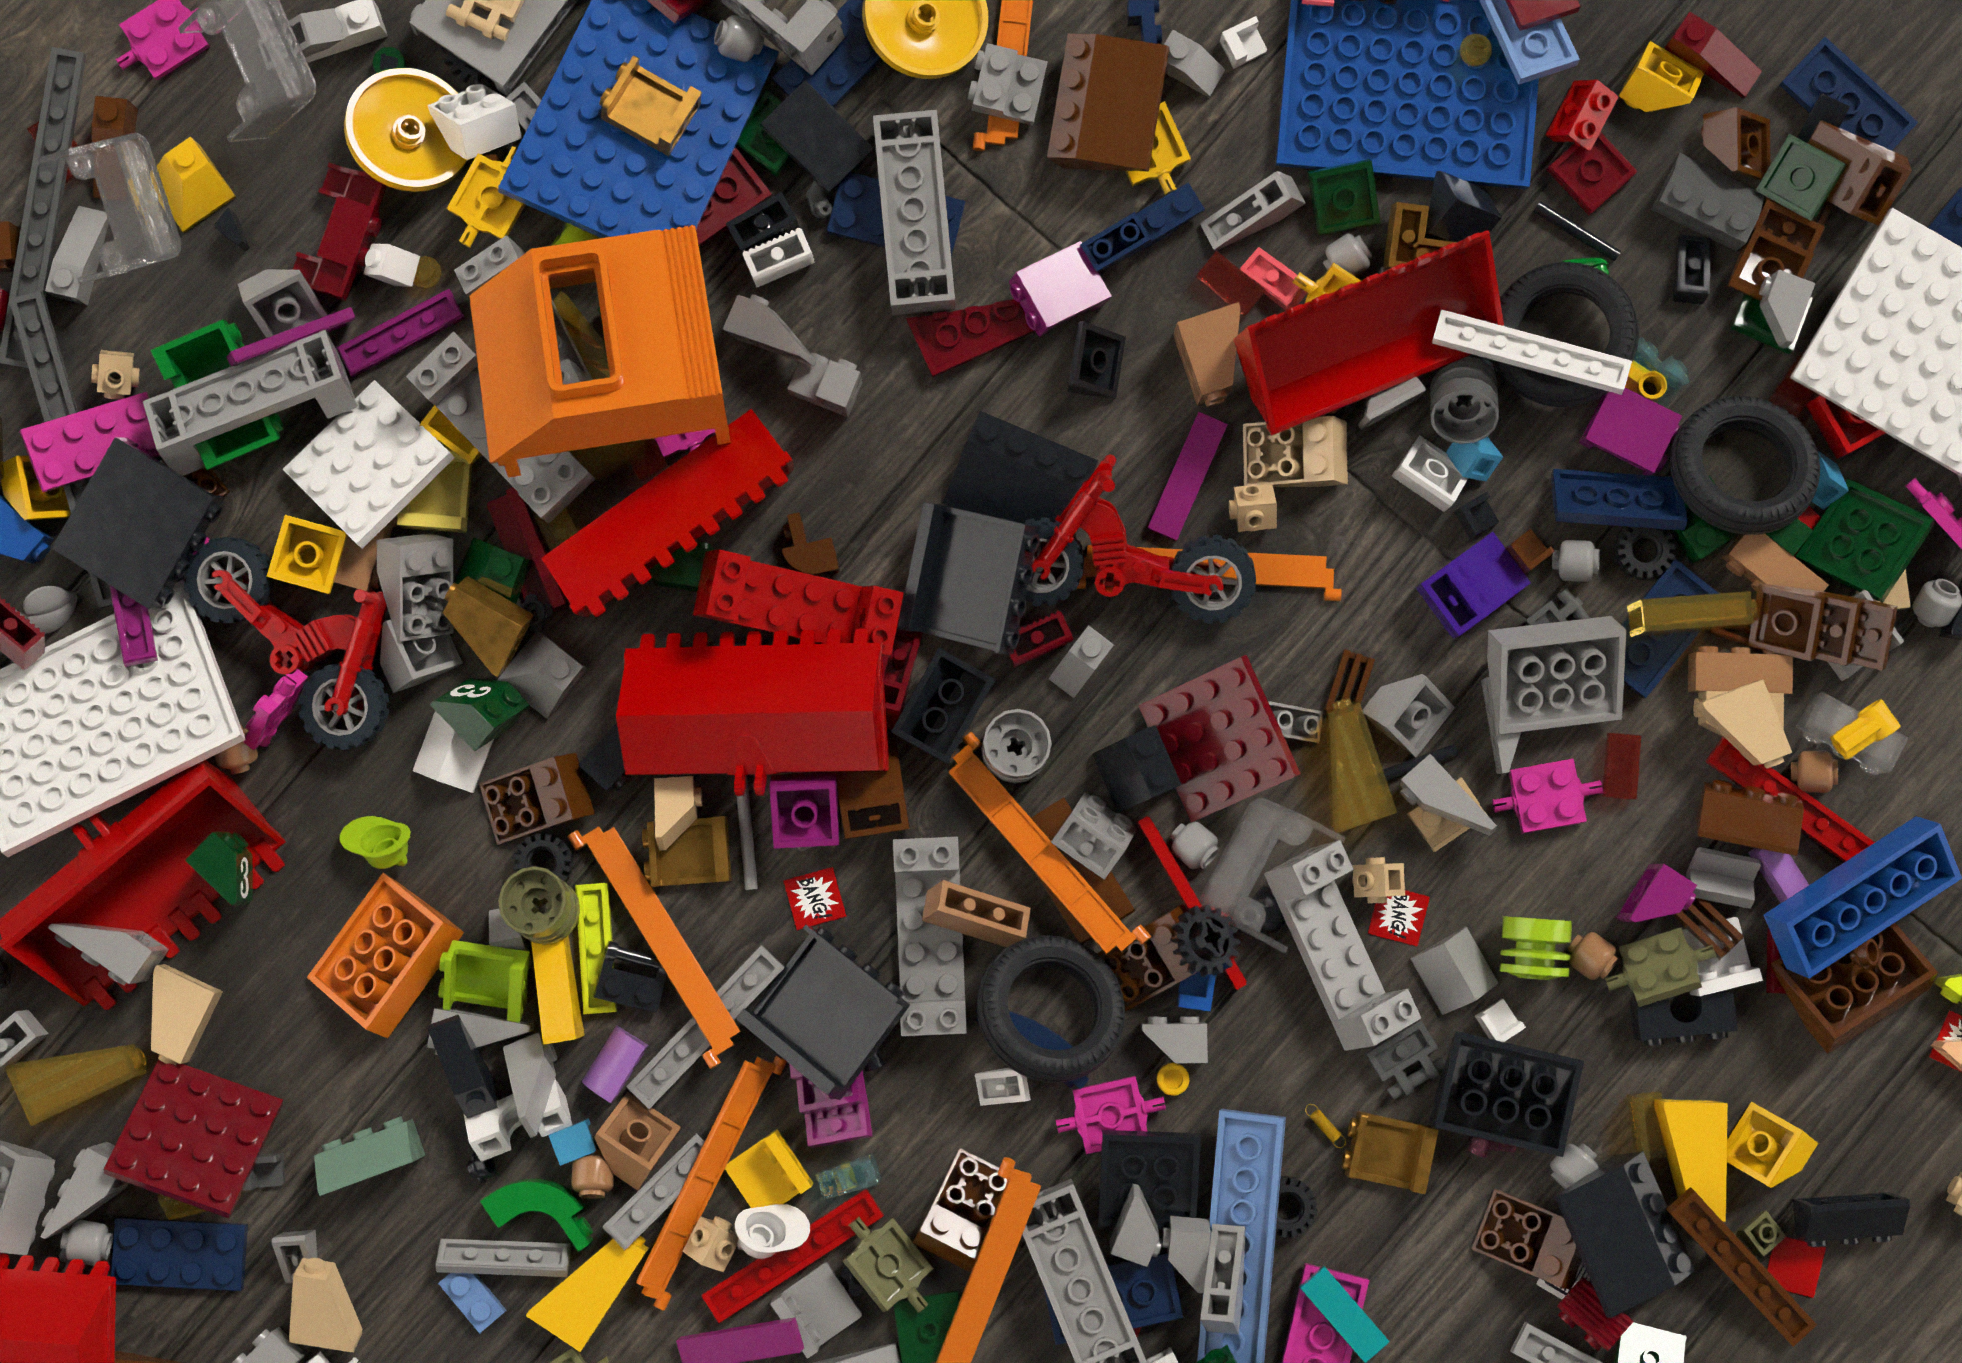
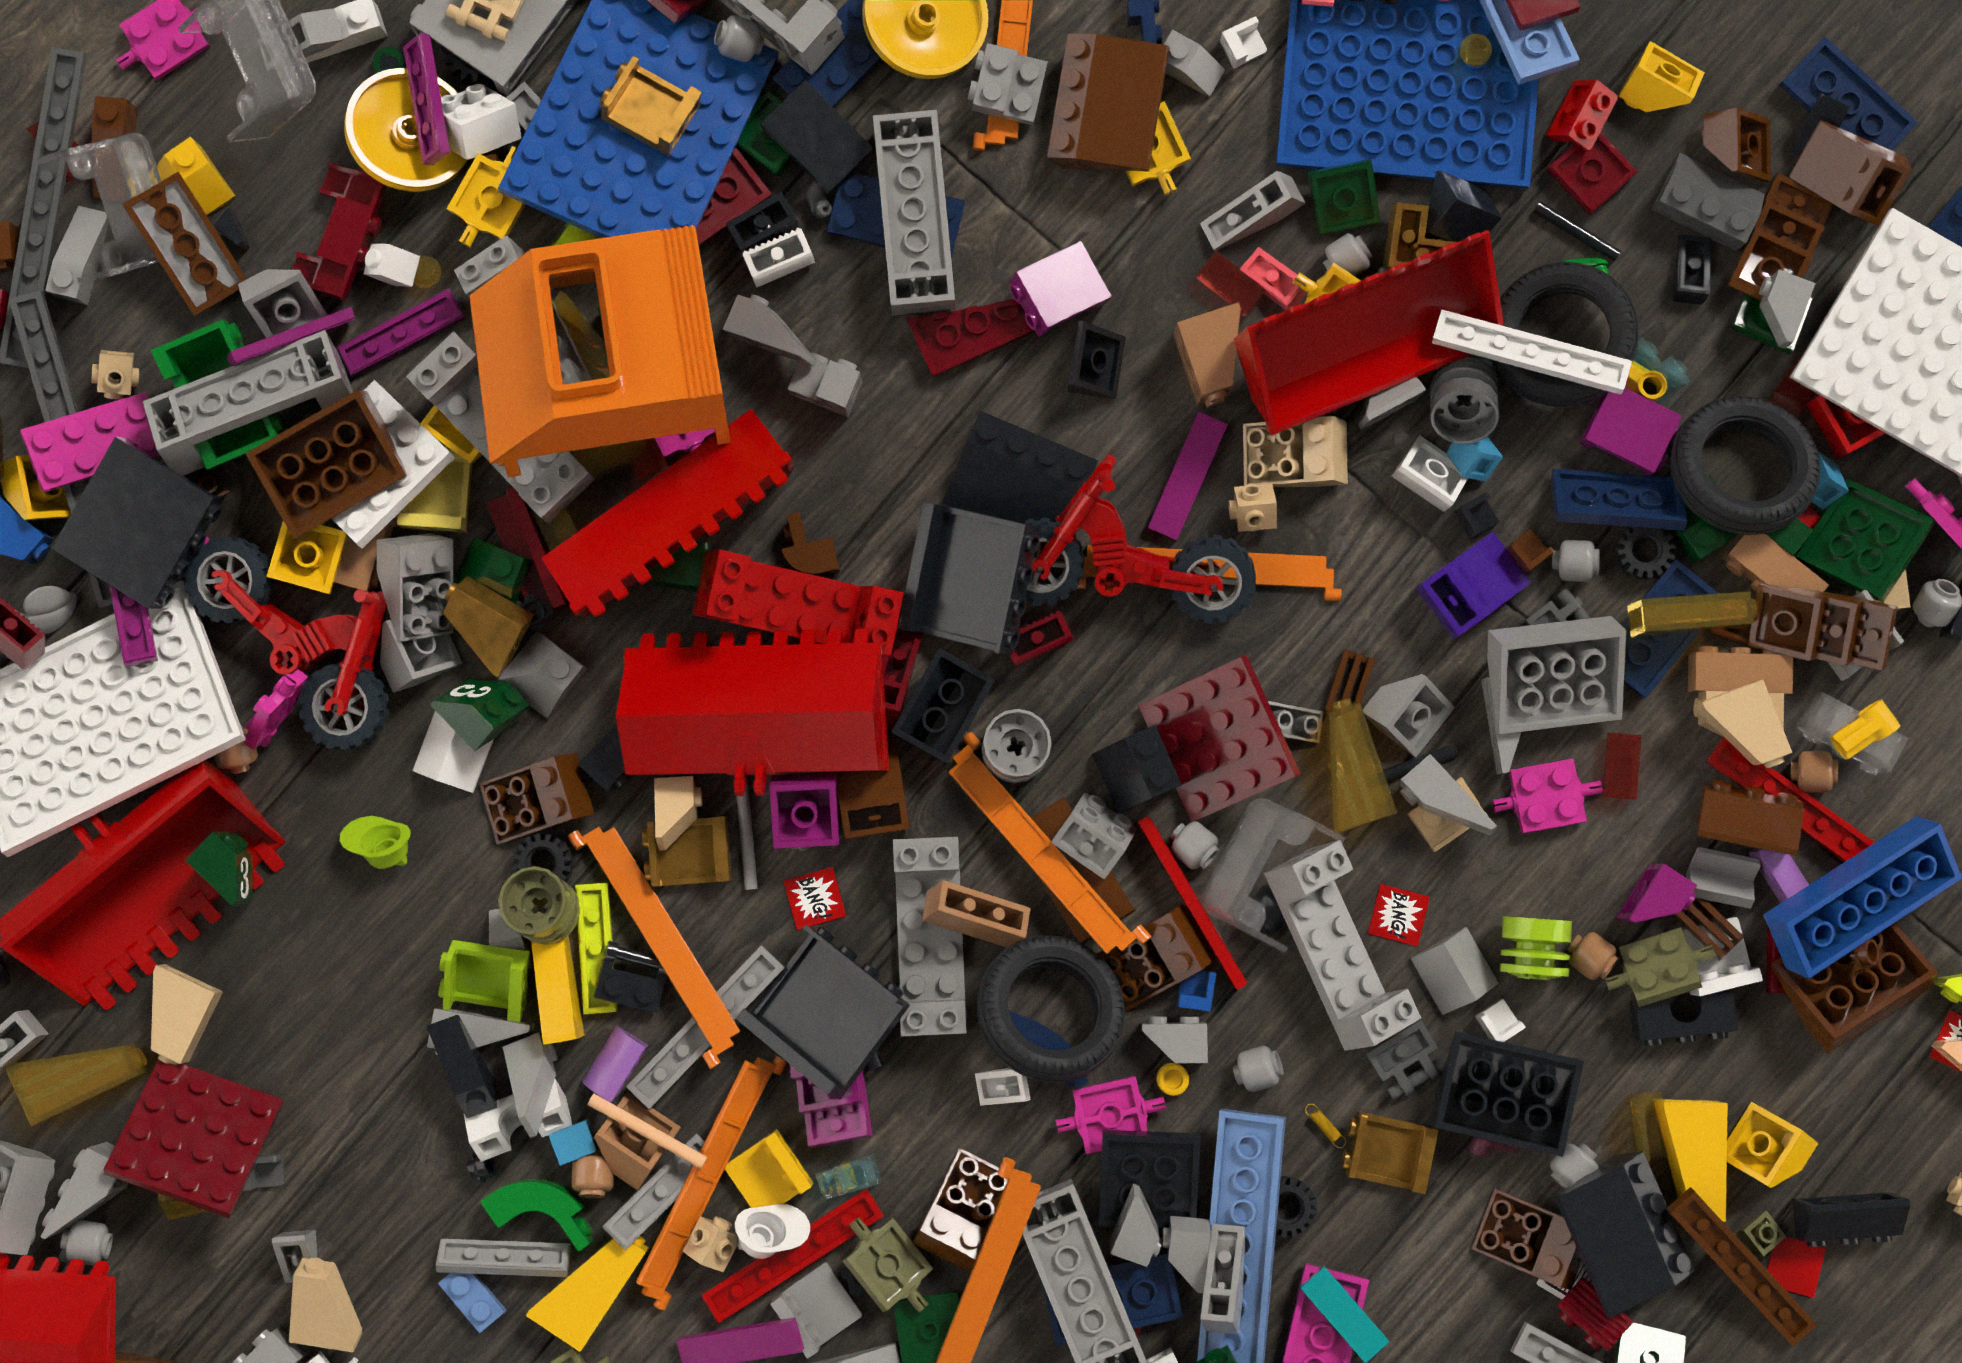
(124, 952): light grey slope -> none
(179, 1253): dark blue plate -> none
(185, 243): none -> piece
(328, 463): none -> reddish brown slope
(367, 1155): sand green slope -> none
(384, 956): orange slope -> none
(426, 99): none -> magenta tile
(647, 1131): none -> light nougat bar
(1081, 661): light grey slope -> none
(1142, 228): dark blue slope -> none
(1203, 925): black gear -> none
(1258, 1068): none -> light grey head
(1378, 880): tan brick -> none
(1714, 54): dark red slope -> none
(1801, 177): dark green plate -> none

